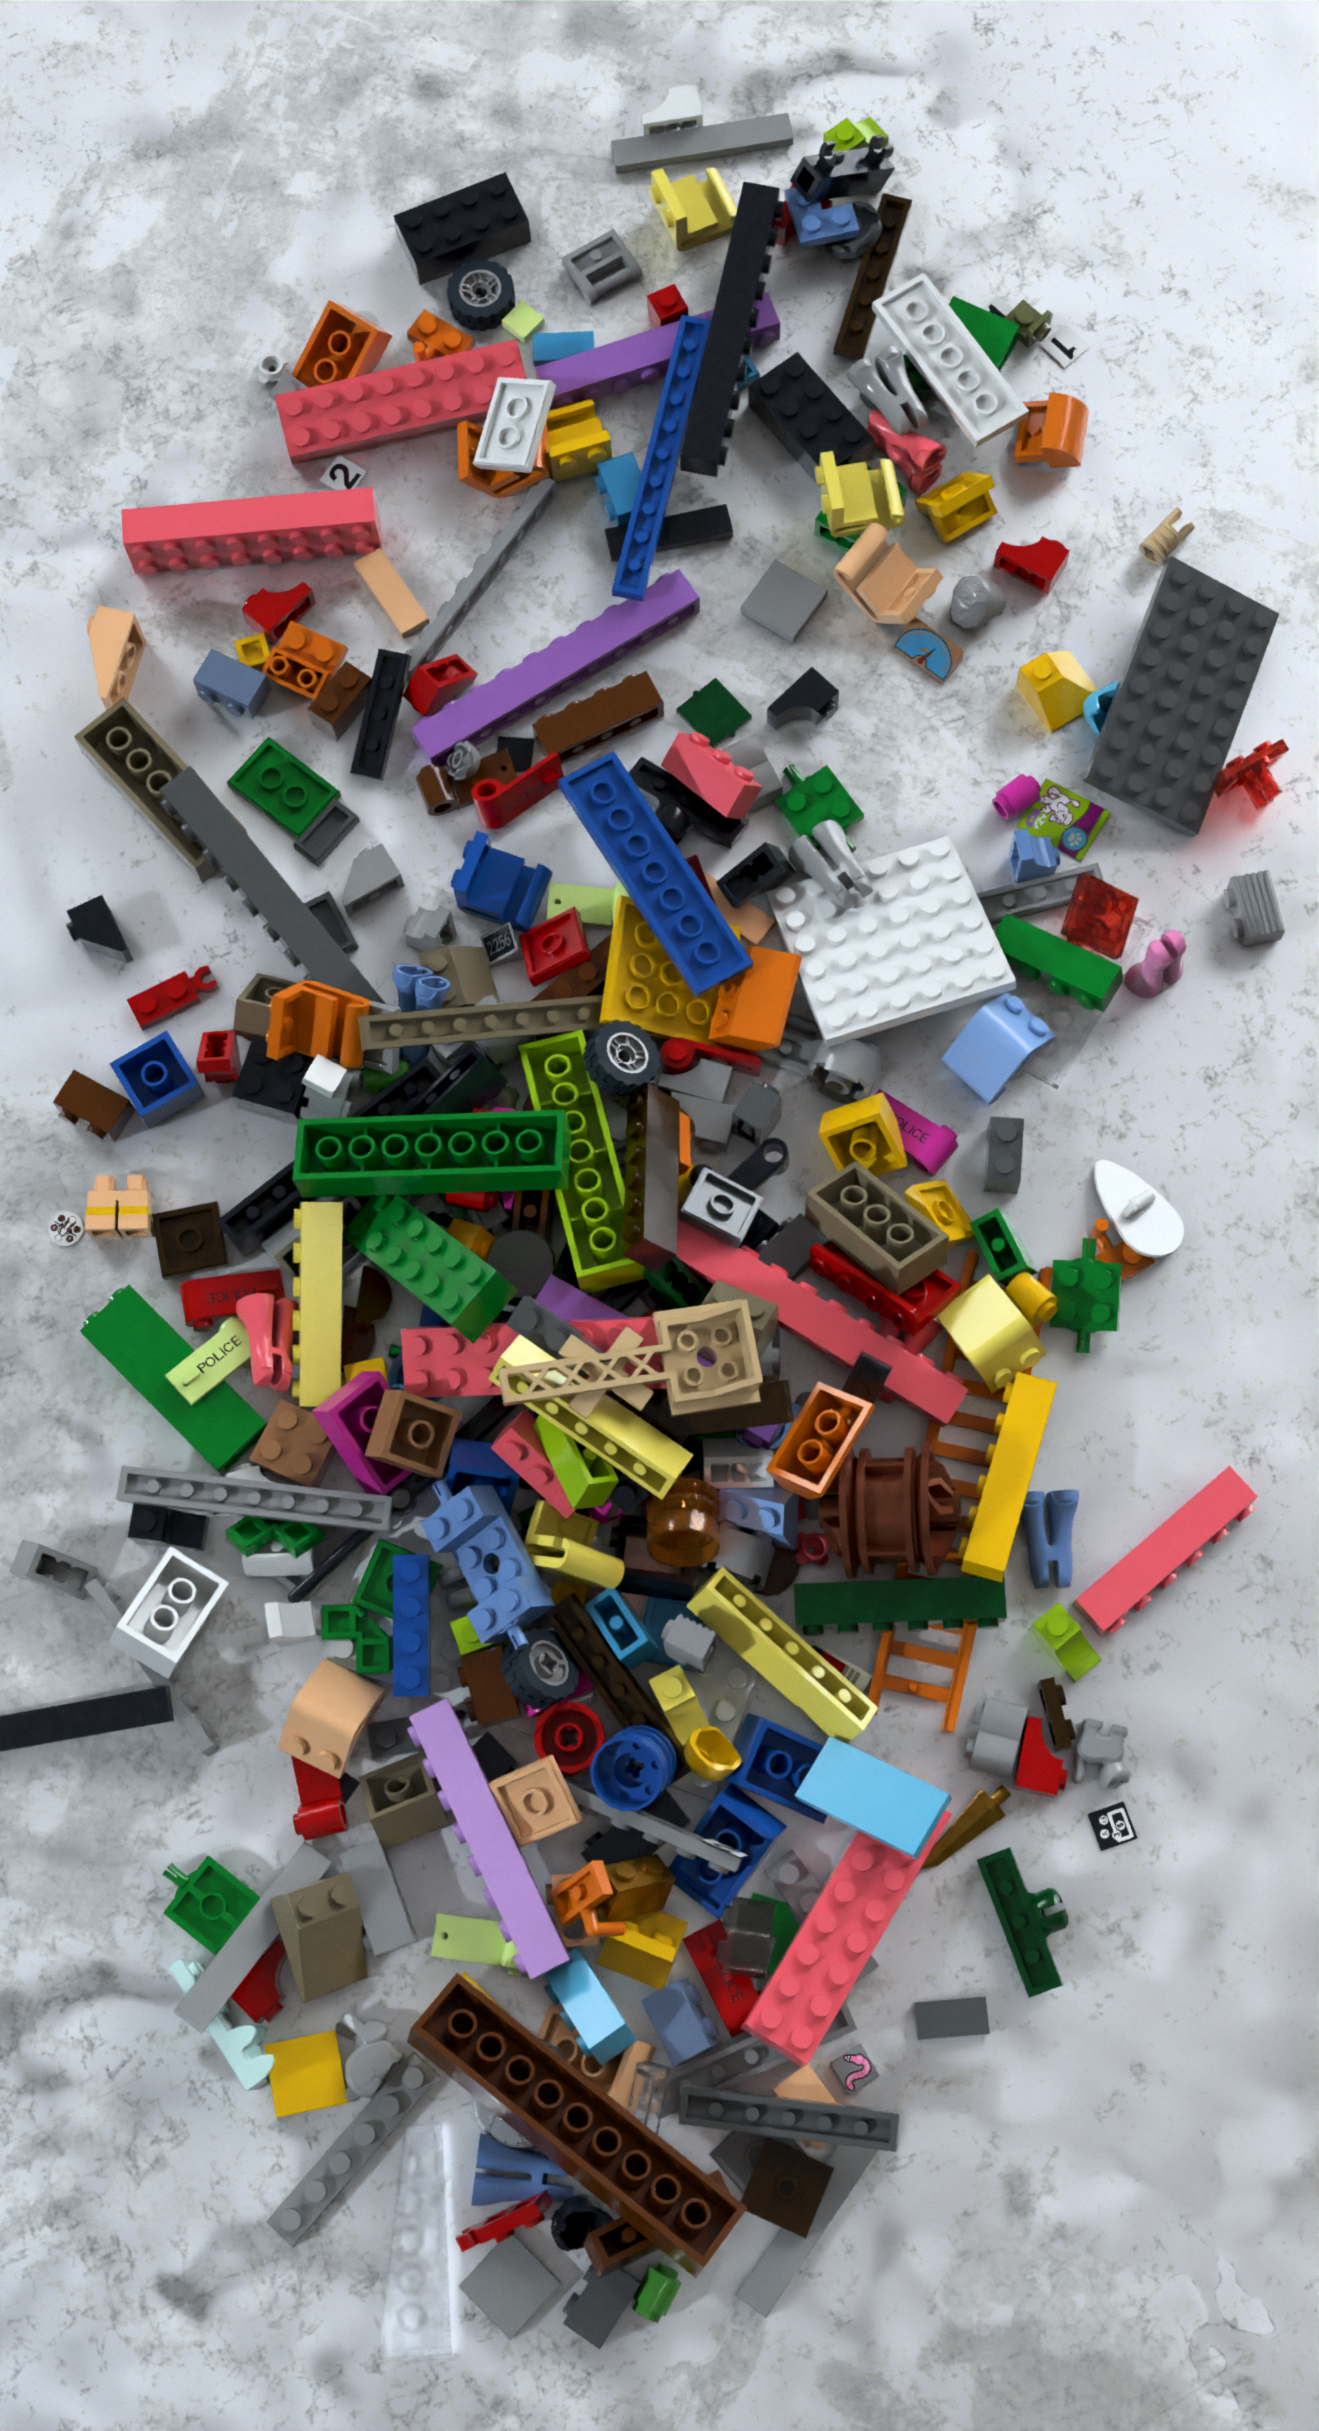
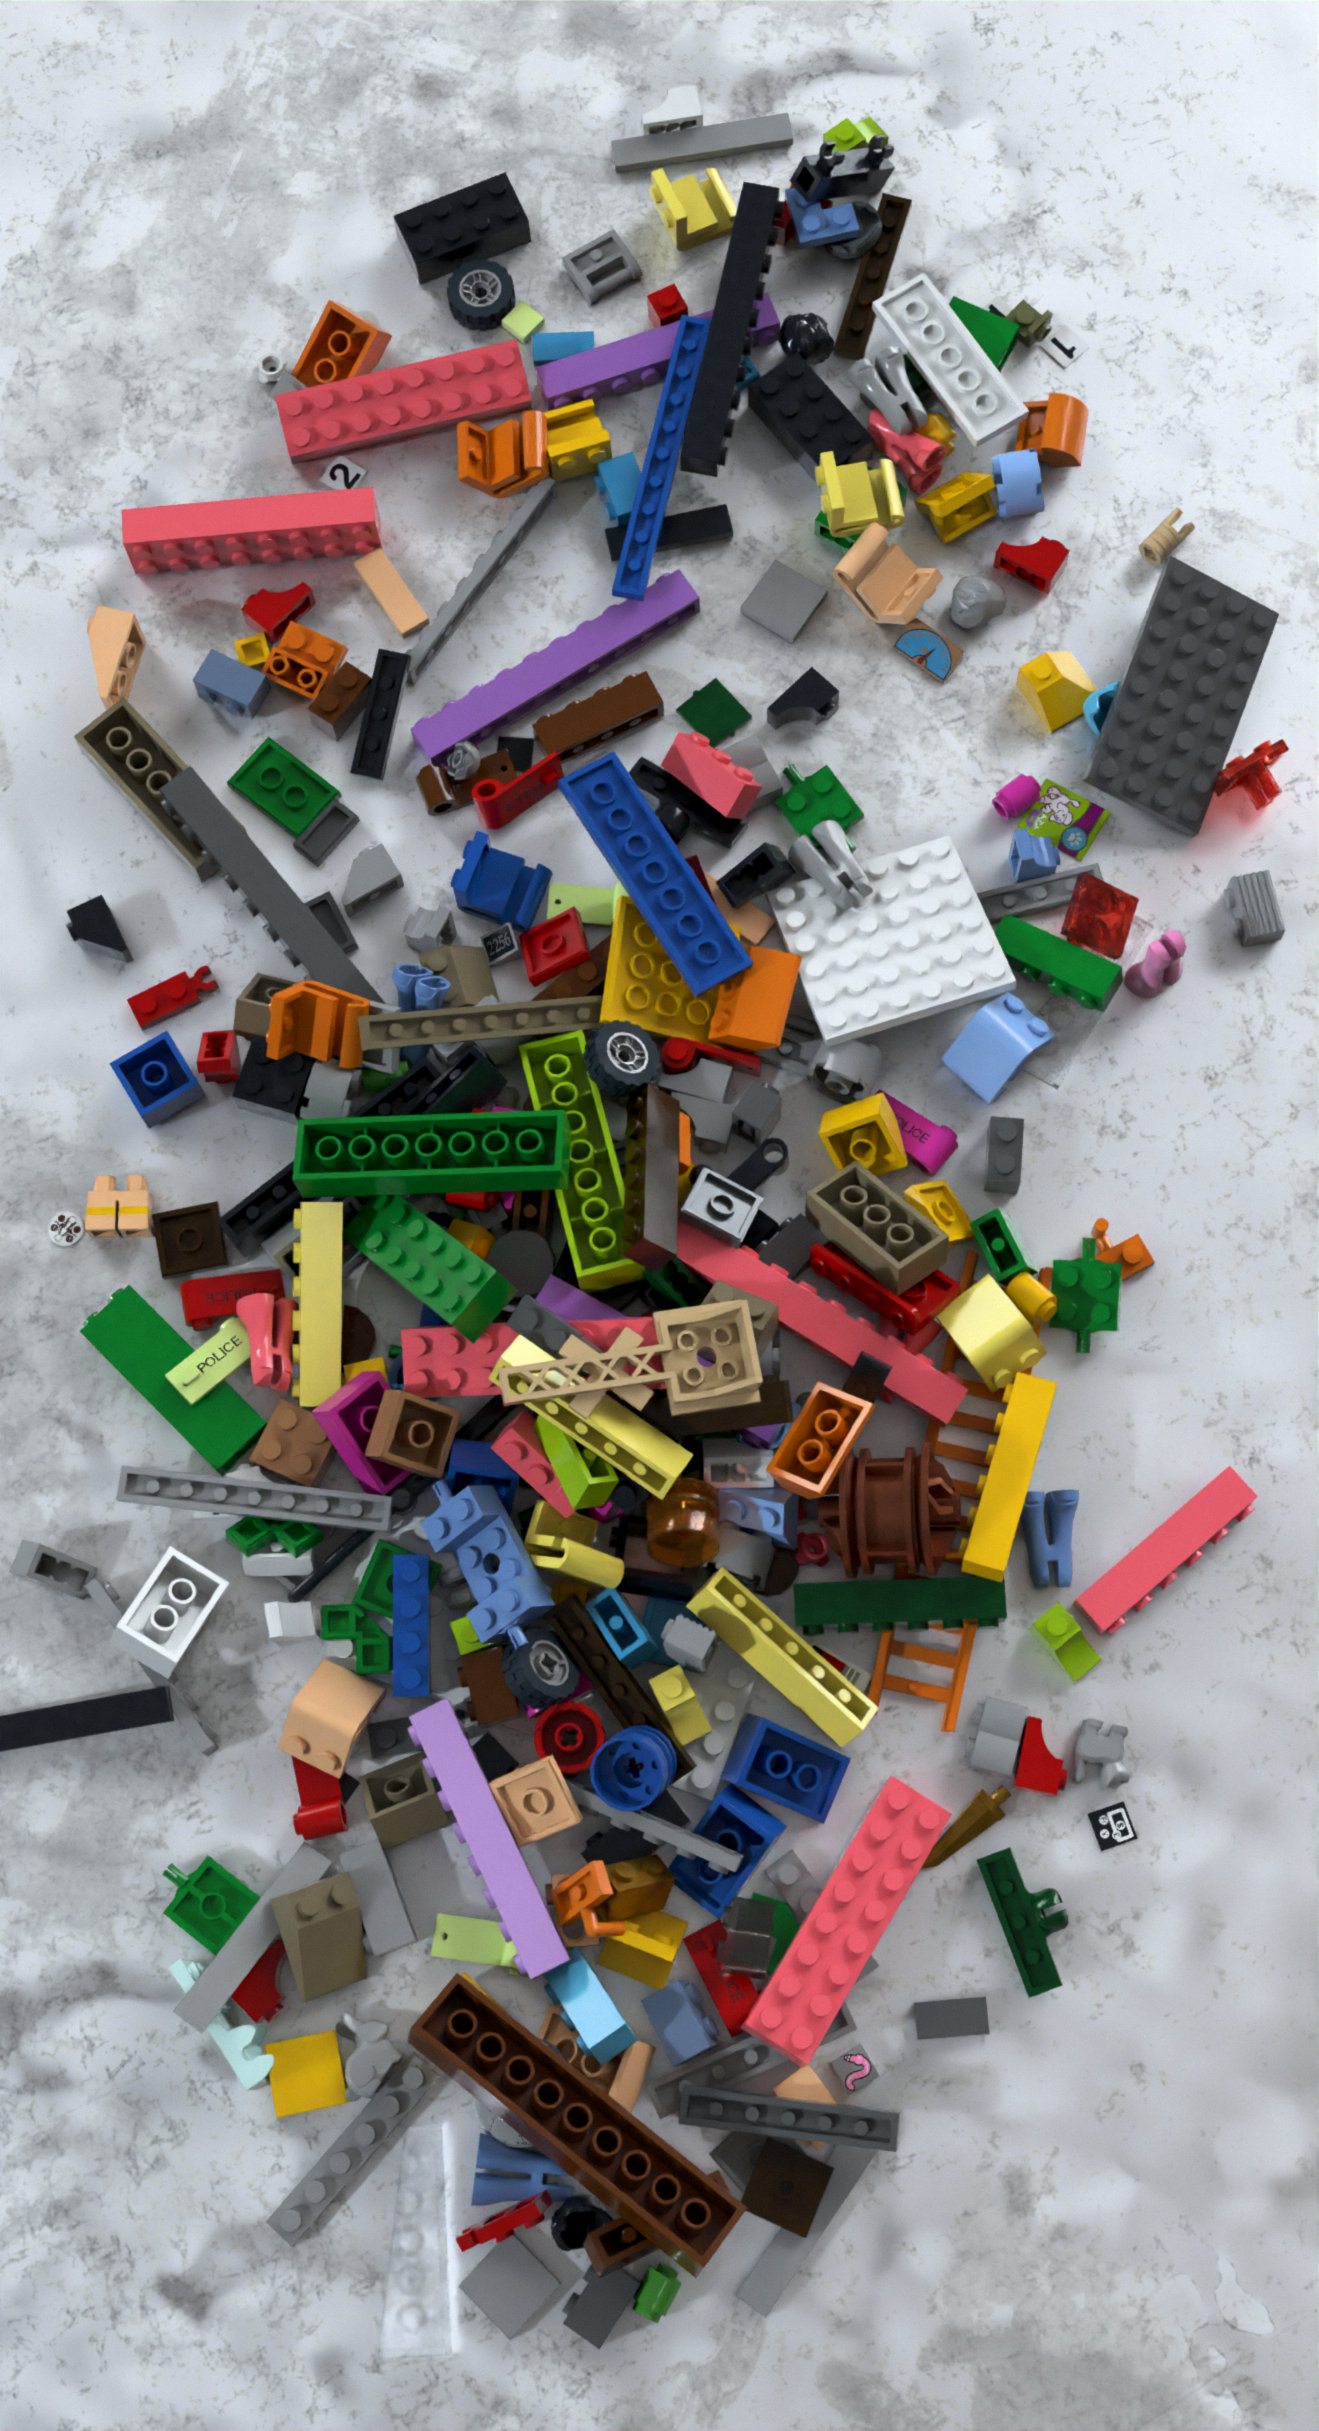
(93, 1106): reddish brown brick -> none
(167, 1528): black arch -> none
(324, 1076): white slope -> none
(372, 1299): reddish brown tile -> none
(436, 337): orange plate -> none
(438, 683): red arch -> none
(514, 424): white tile -> none
(649, 2093): clear brick -> none
(711, 1754): yellow helmet -> none
(726, 1848): white sticker -> none
(807, 336): none -> black hair
(873, 1797): medium azure tile -> none
(939, 430): none -> yellow head
(1017, 483): none -> light blue brick
(1052, 1700): dark brown plate -> none
(1138, 1211): white shield -> none

